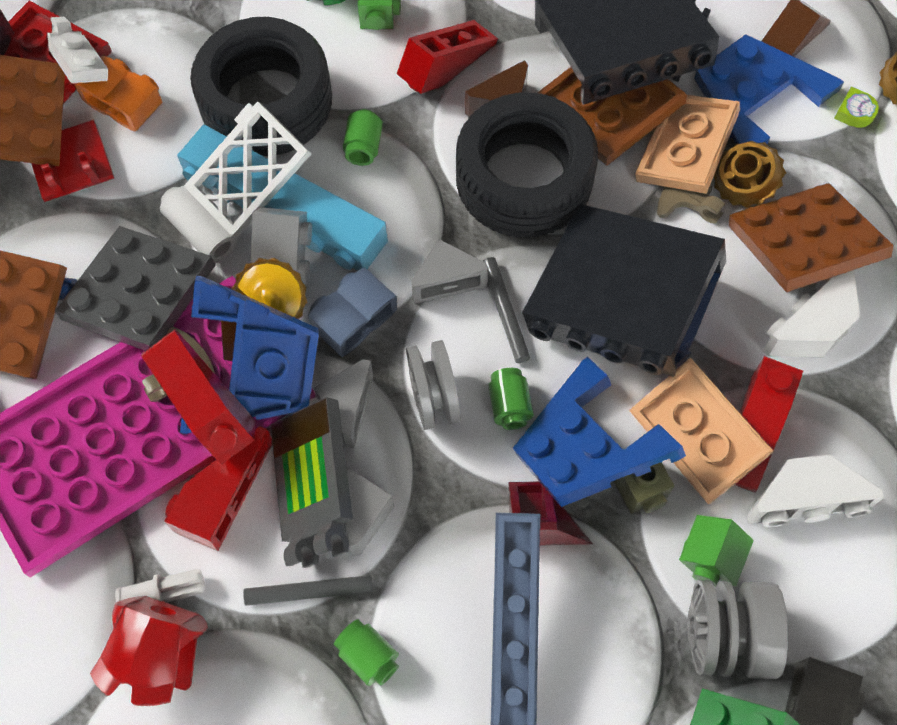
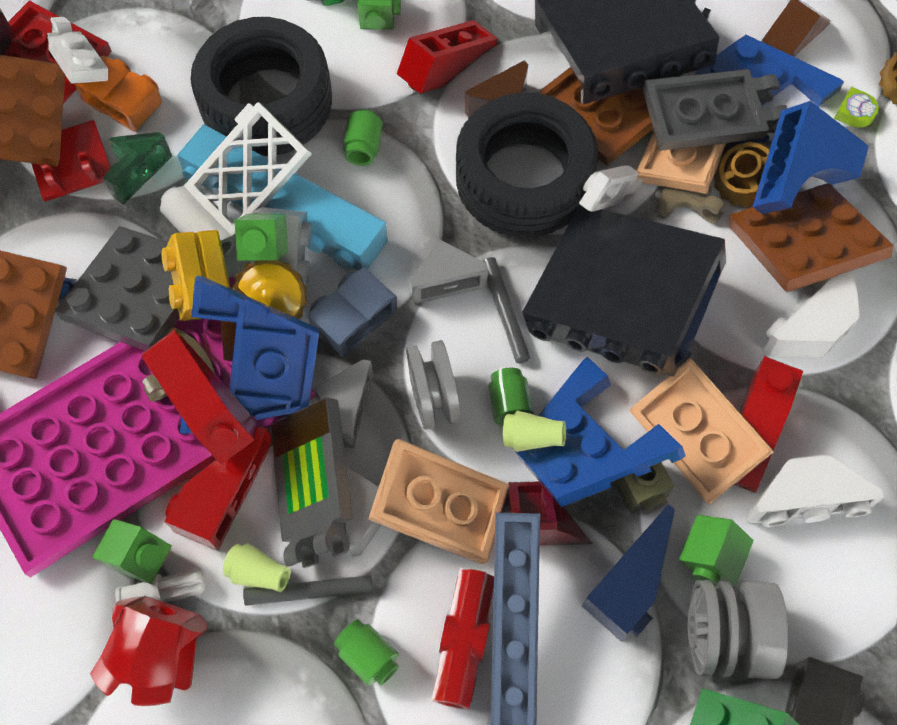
(132, 551): none -> bright green brick
(139, 161): none -> clear green slope
(192, 256): none -> yellow brick
(253, 568): none -> yellowish green cone
(261, 237): none -> bright green brick
(439, 501): none -> light nougat tile
(464, 639): none -> red piece
(529, 431): none -> yellowish green cone
(609, 187): none -> white hinge
(632, 584): none -> dark blue slope
(711, 108): none -> dark grey tile
(804, 147): none -> blue arch

